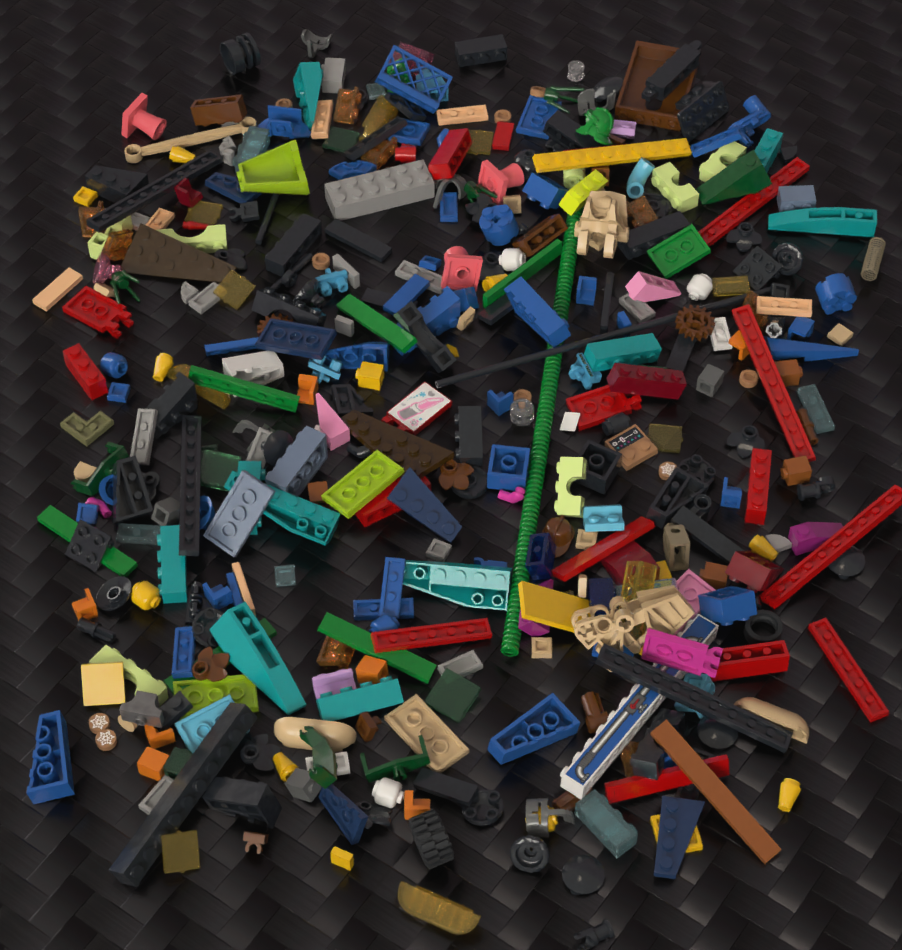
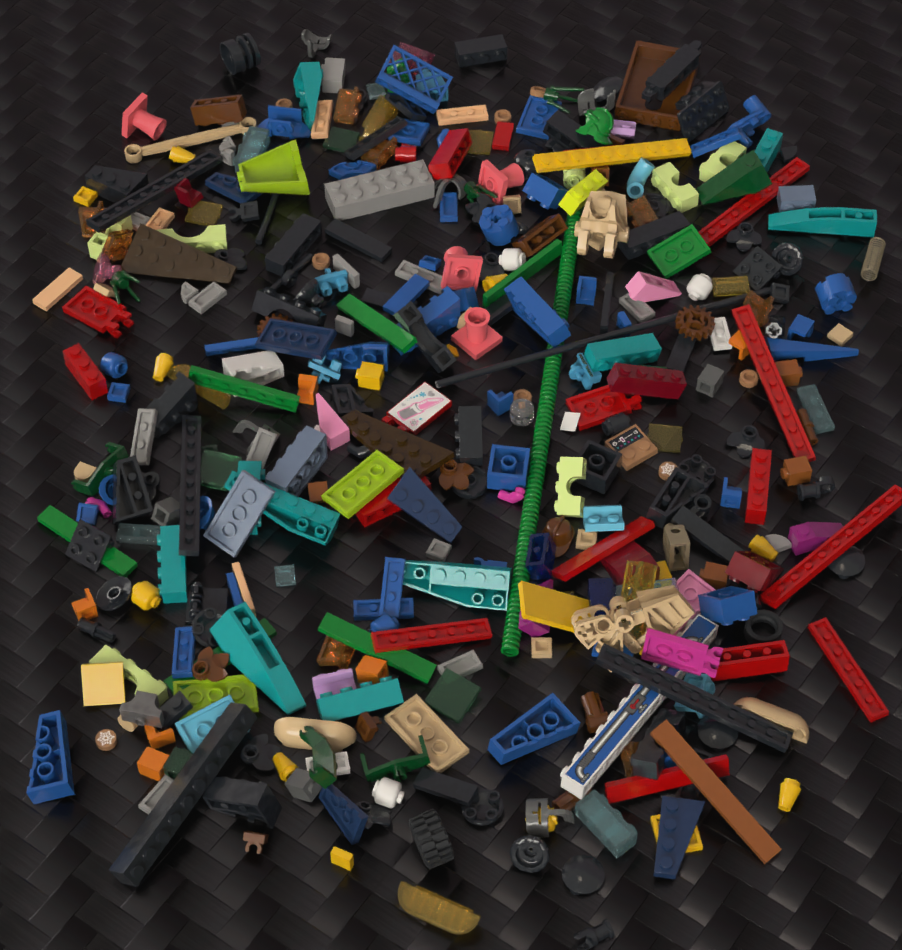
(87, 431): olive tile -> none
(99, 722): medium nougat tile -> none
(180, 851): clear yellow piece -> none
(192, 225): red piece -> none
(218, 595): blue panel -> none
(234, 289): clear yellow piece -> none
(276, 446): black dish -> none
(414, 807): orange panel -> none
(476, 336): none -> coral plant
(575, 71): clear wheel -> none
(582, 584): tan tile -> none
(784, 306): light nougat tile -> none

